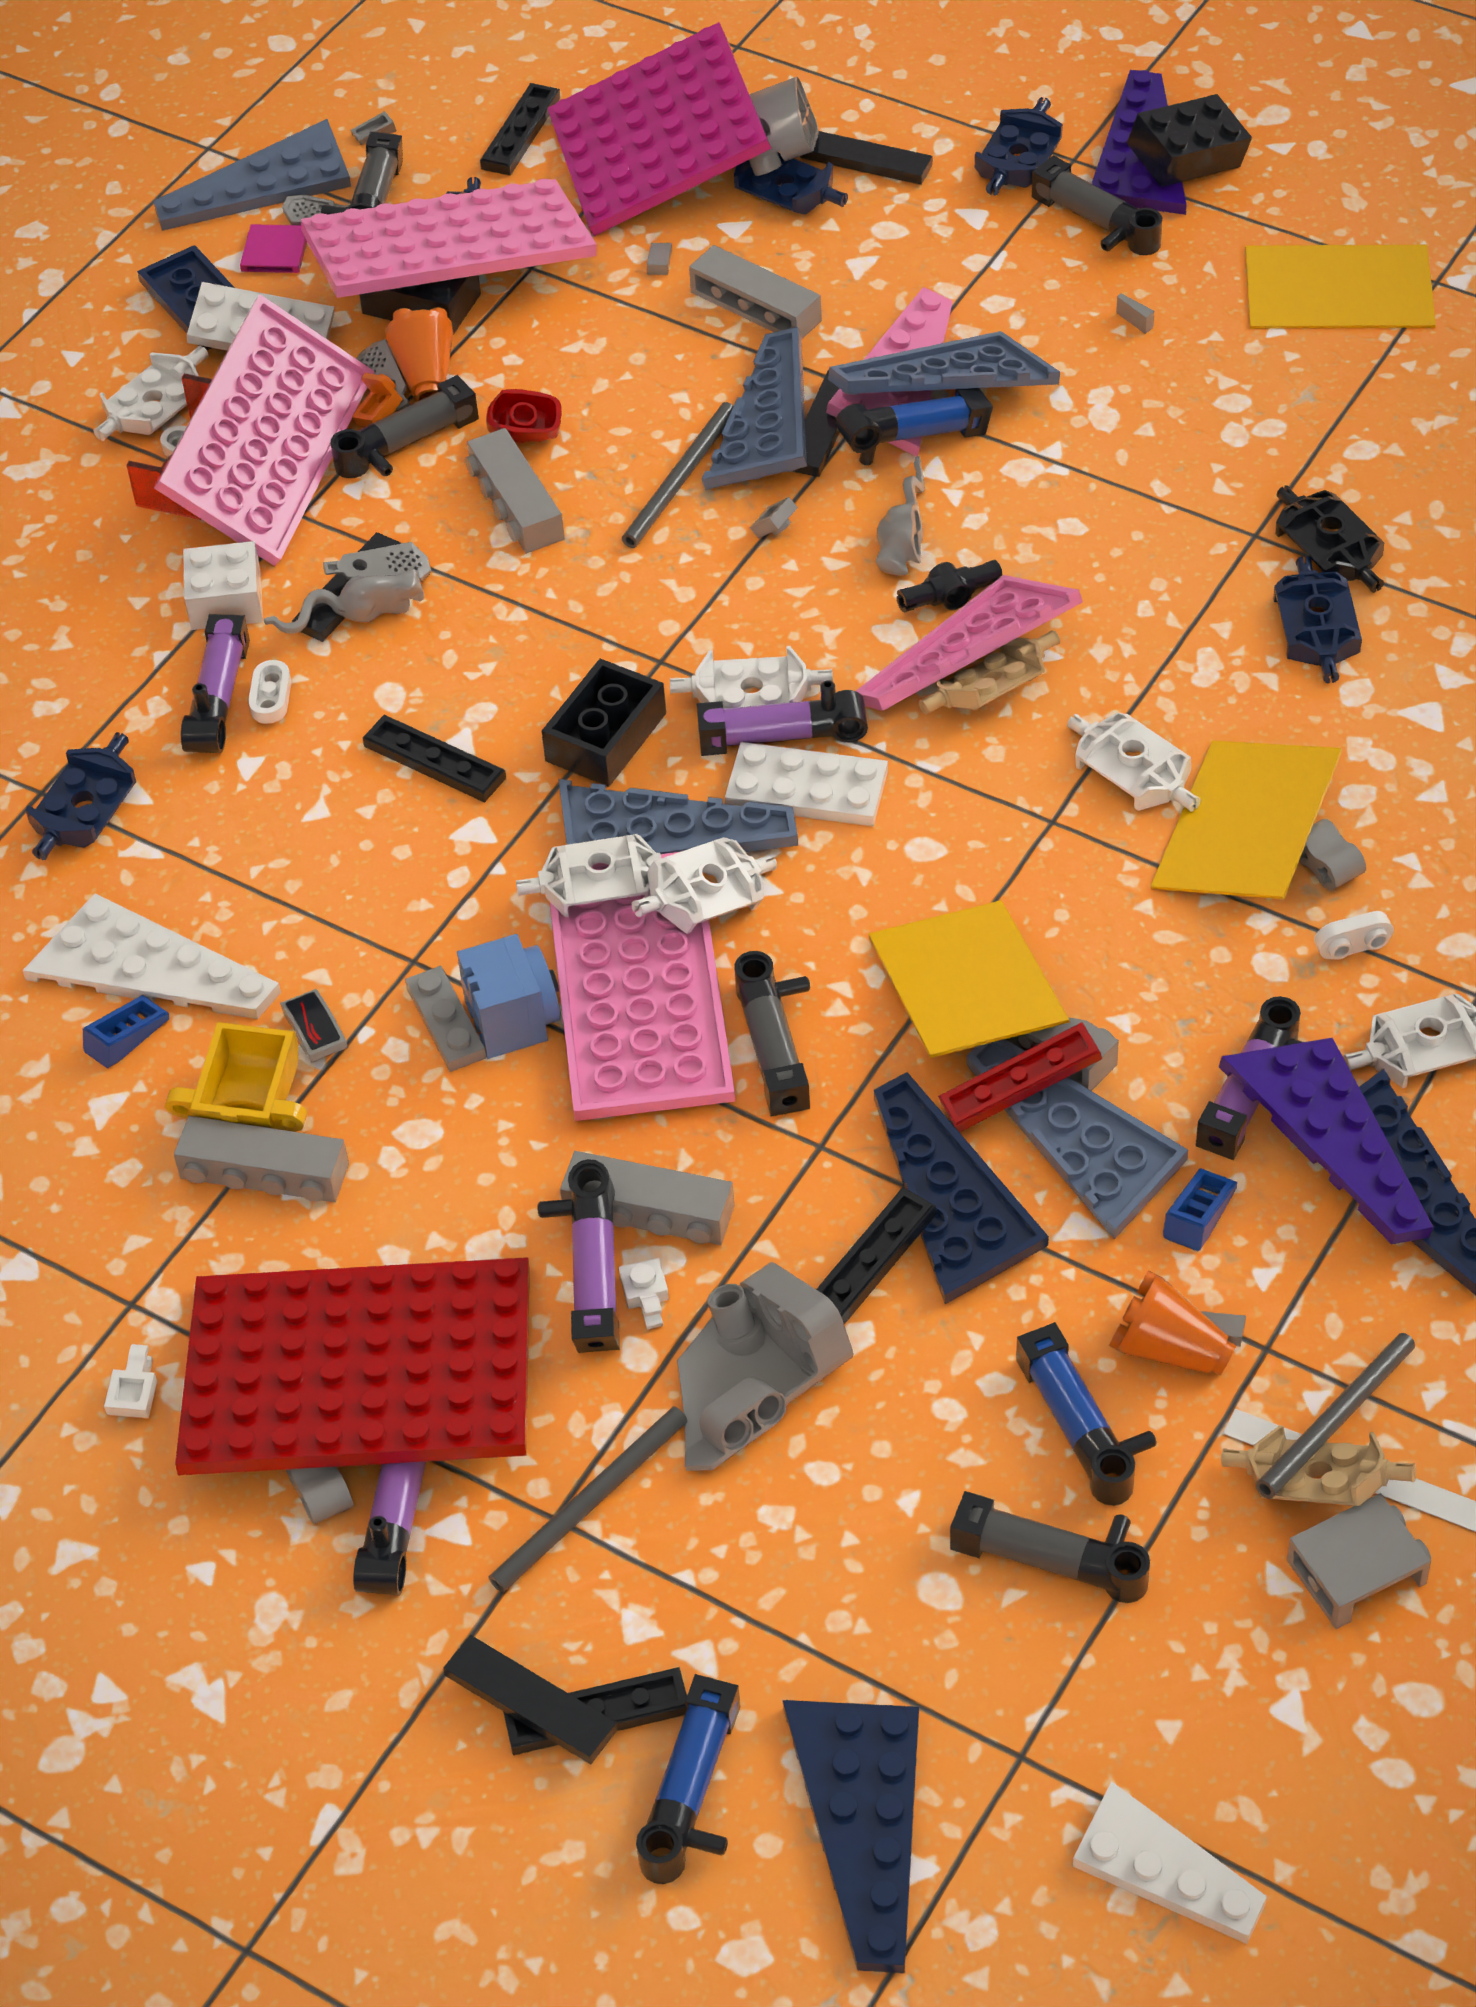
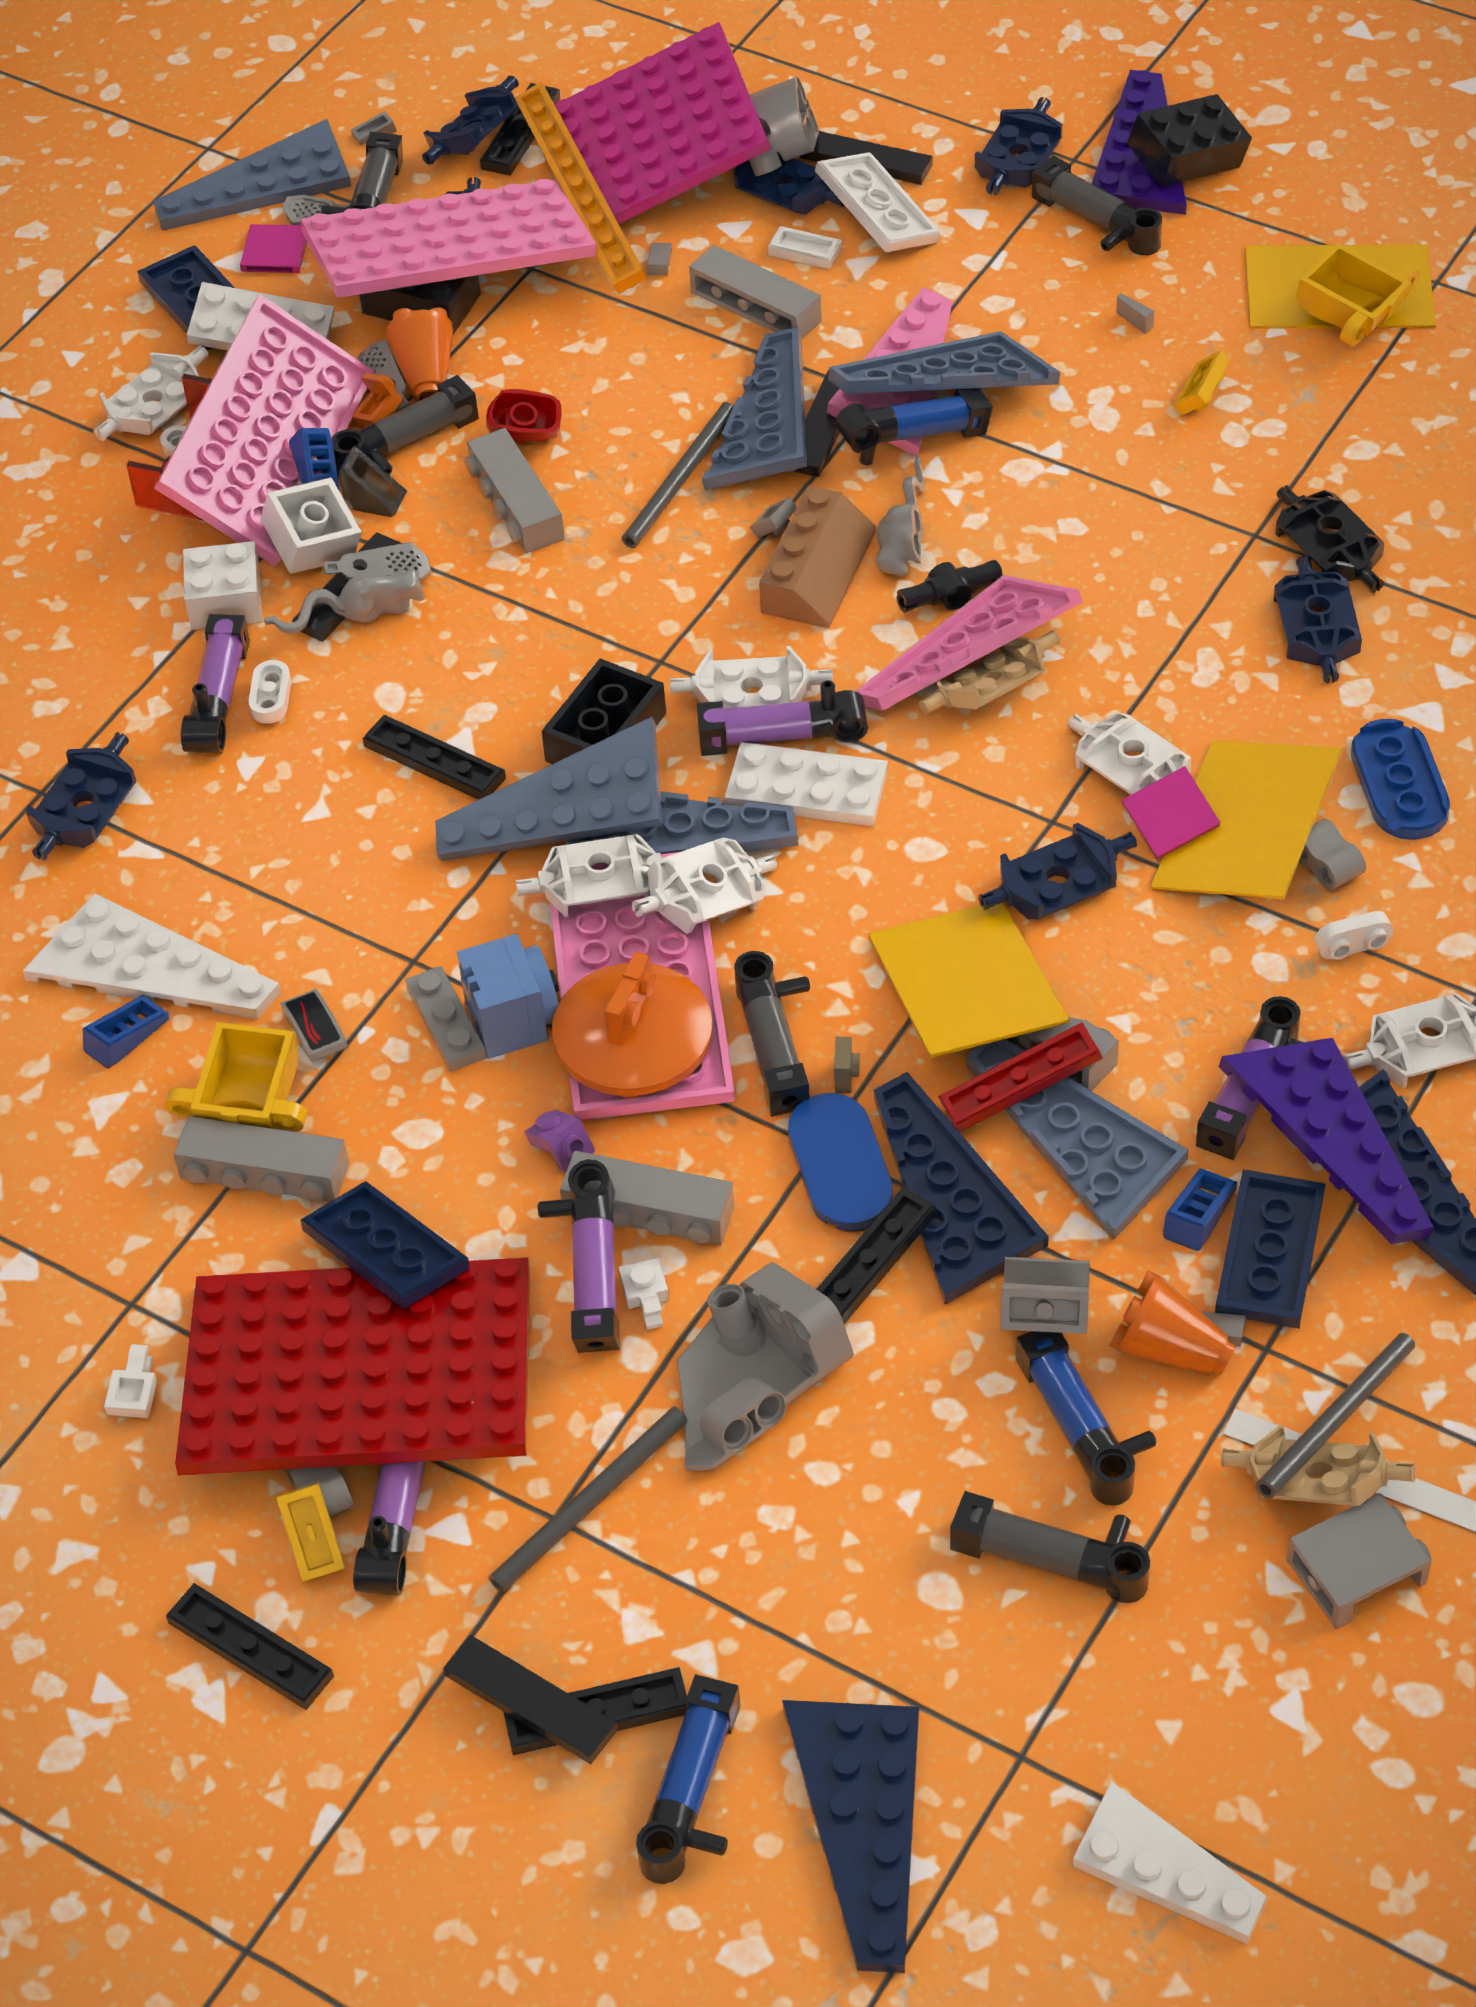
(250, 1646): none -> black tile
(310, 525): none -> white brick
(310, 1532): none -> yellow plate
(314, 443): none -> blue slope
(368, 486): none -> clear smoke slope
(385, 1244): none -> dark blue tile
(485, 112): none -> dark blue plate
(560, 1136): none -> medium lavender bracket
(580, 187): none -> light orange plate
(582, 796): none -> sand blue wing
(632, 1028): none -> orange bracket
(804, 247): none -> white tile
(815, 558): none -> medium nougat slope
(839, 1161): none -> blue tile
(845, 1064): none -> dark tan plate
(878, 202): none -> white tile
(1045, 1295): none -> light grey panel
(1082, 859): none -> dark blue plate
(1170, 812): none -> dark pink piece
(1201, 383): none -> yellow plate
(1270, 1248): none -> dark blue plate
(1353, 292): none -> yellow piece
(1400, 779): none -> blue tile

